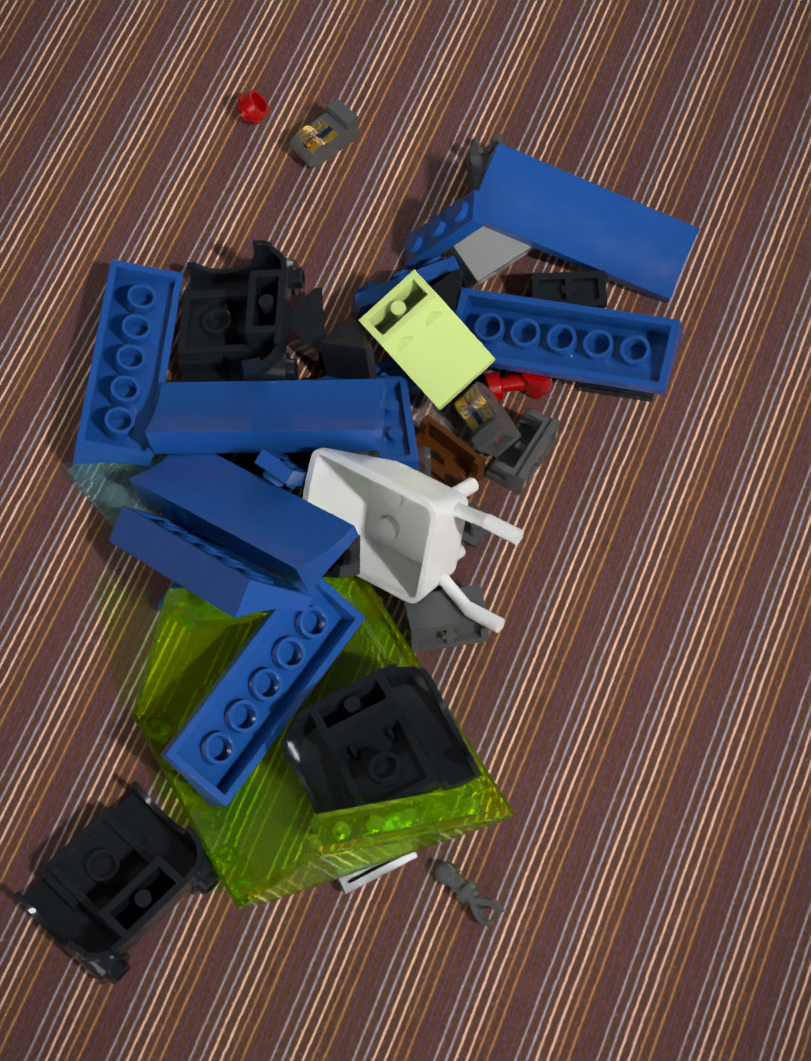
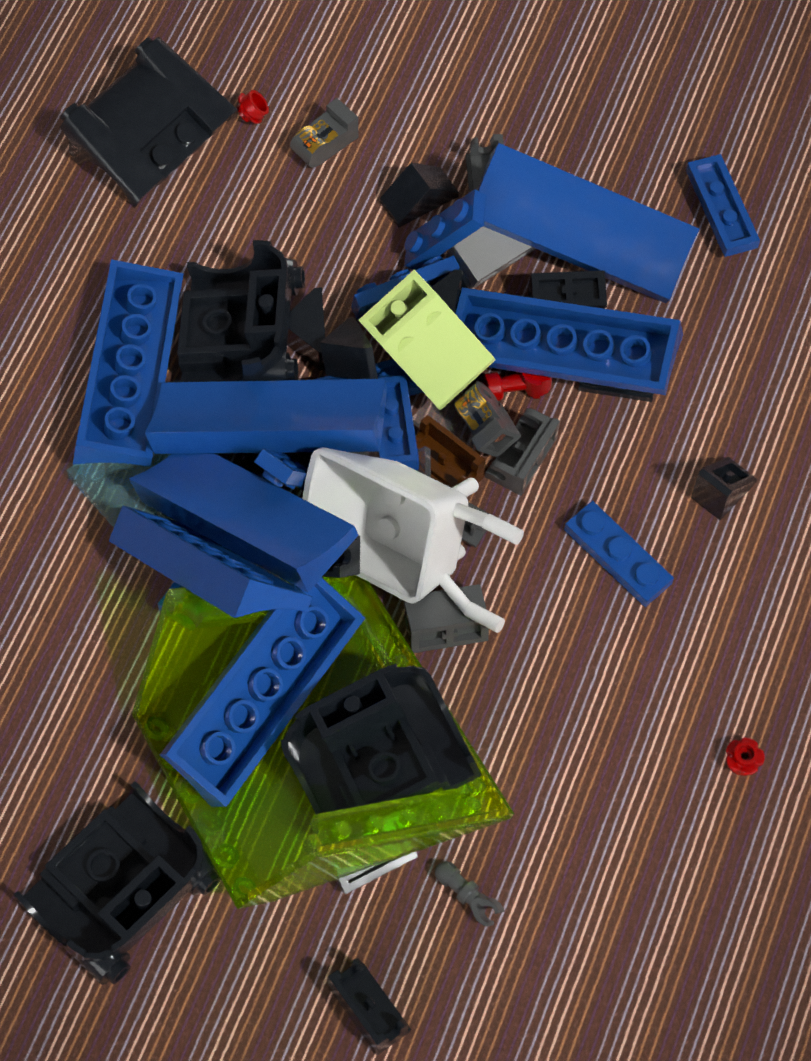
(146, 120): none -> black piece
(368, 1006): none -> black hinge
(417, 192): none -> black slope
(618, 553): none -> blue plate
(721, 486): none -> black slope
(722, 205): none -> blue plate
(744, 766): none -> red plate

